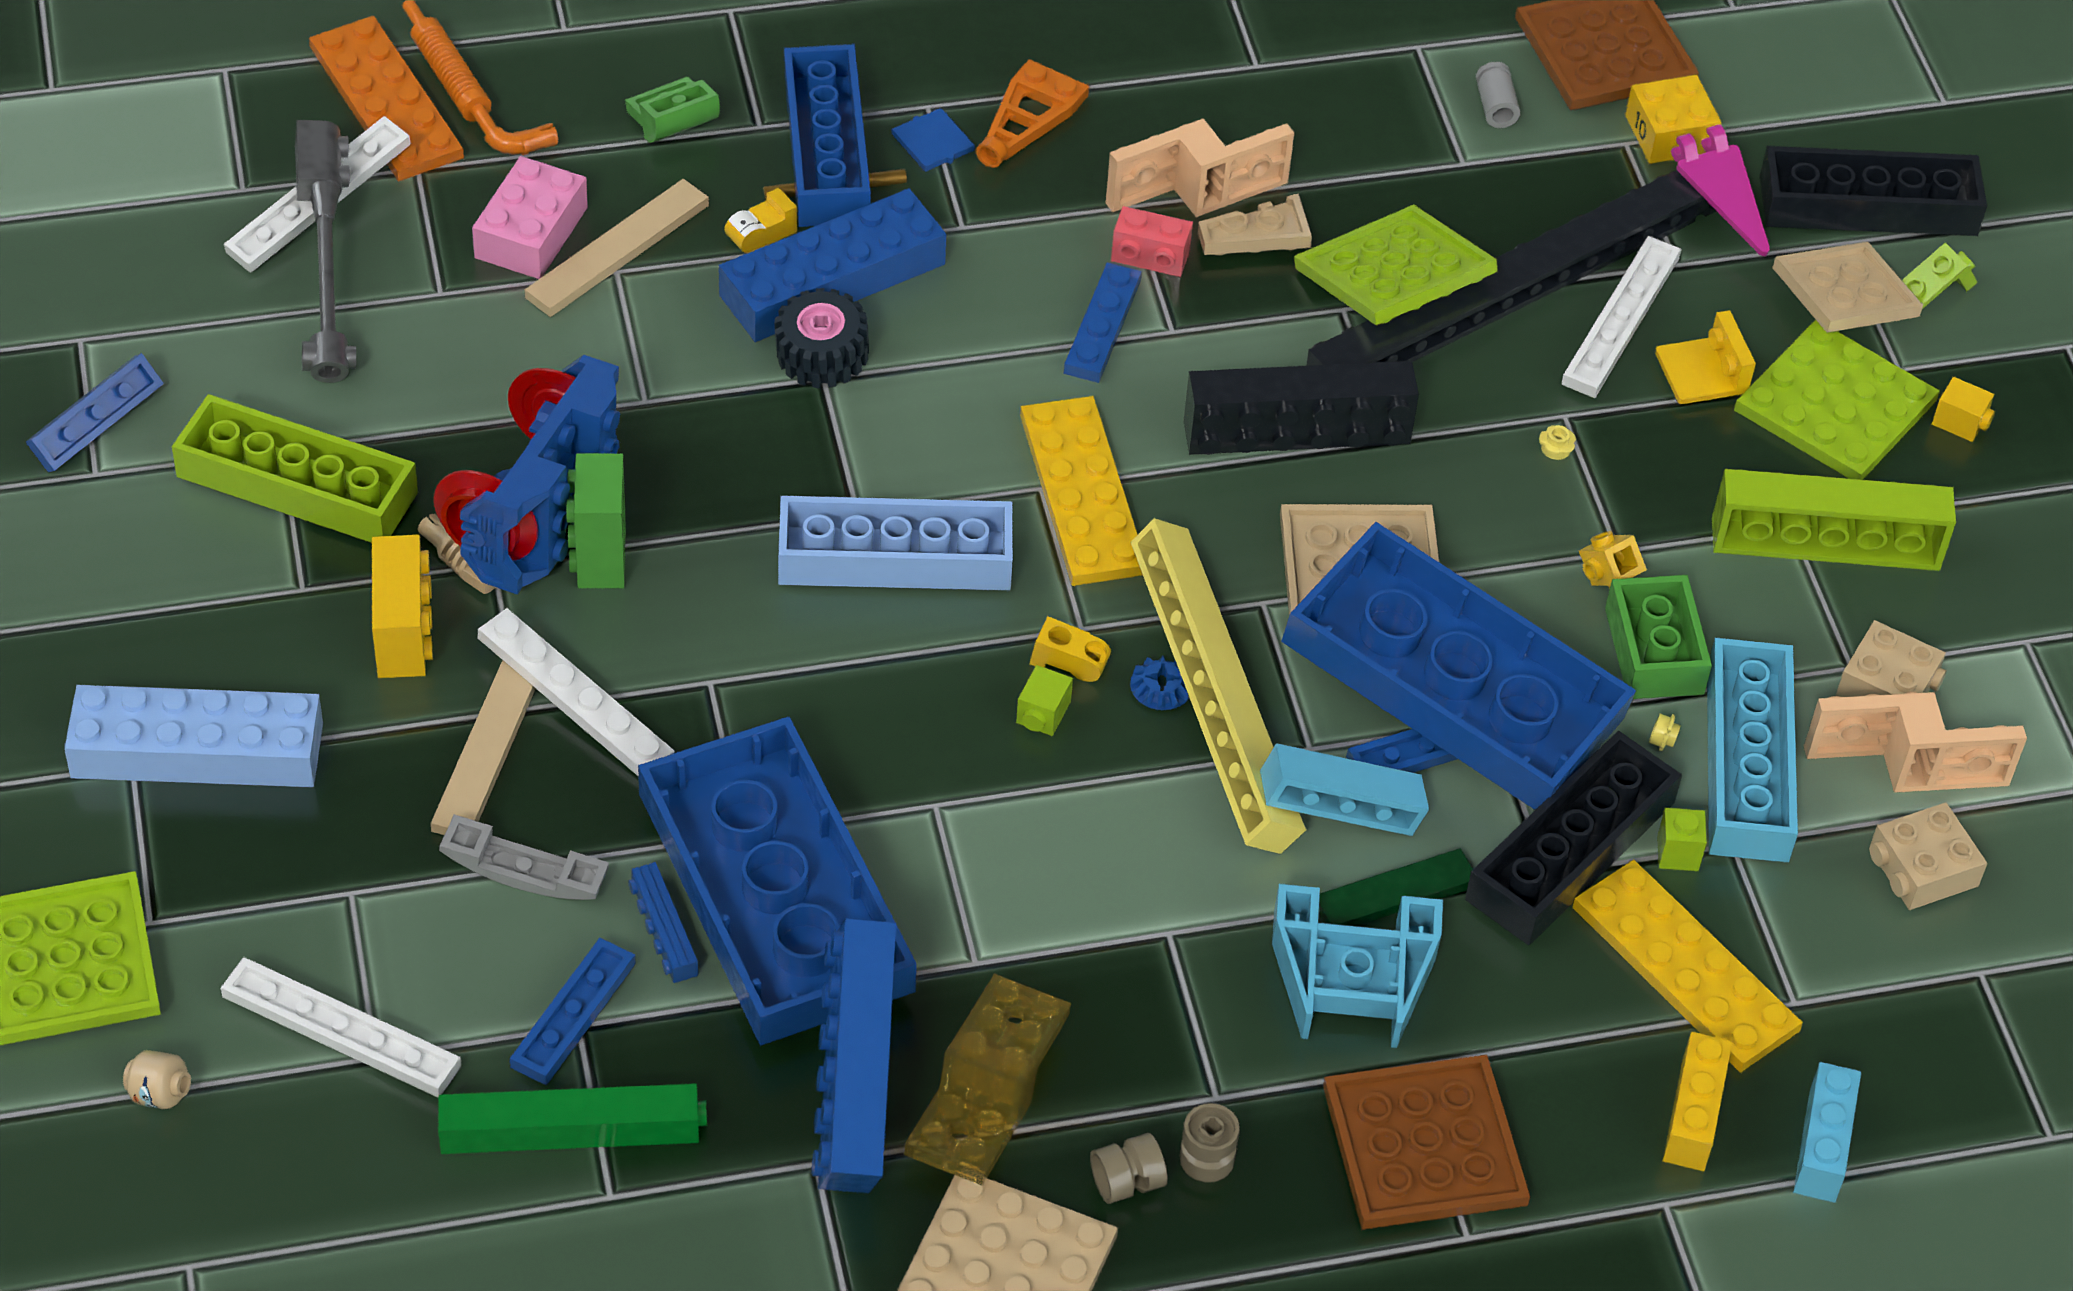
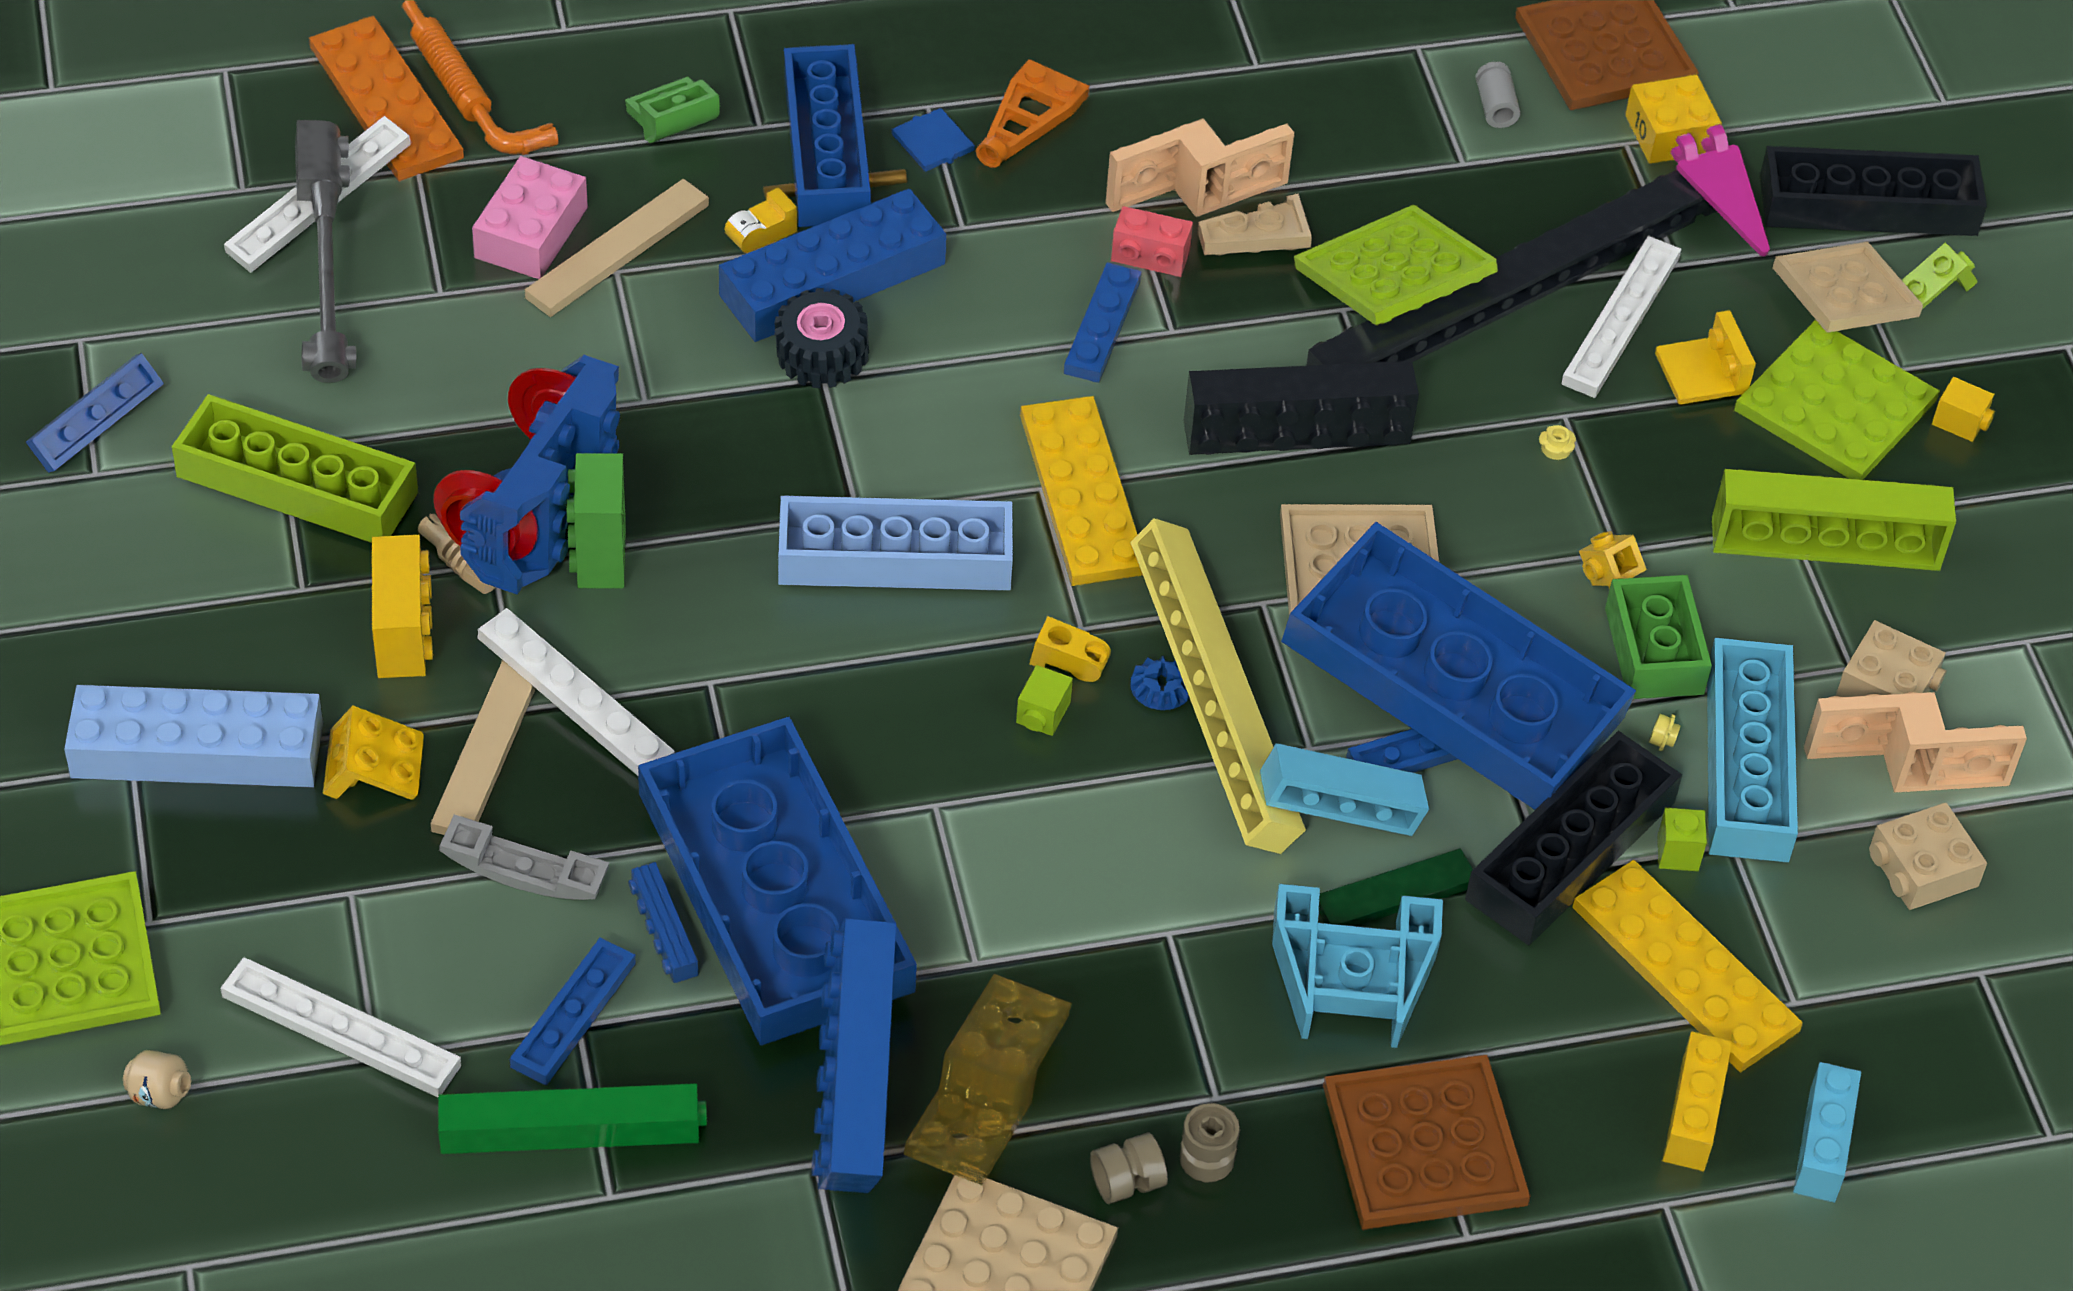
(374, 752): none -> yellow bracket

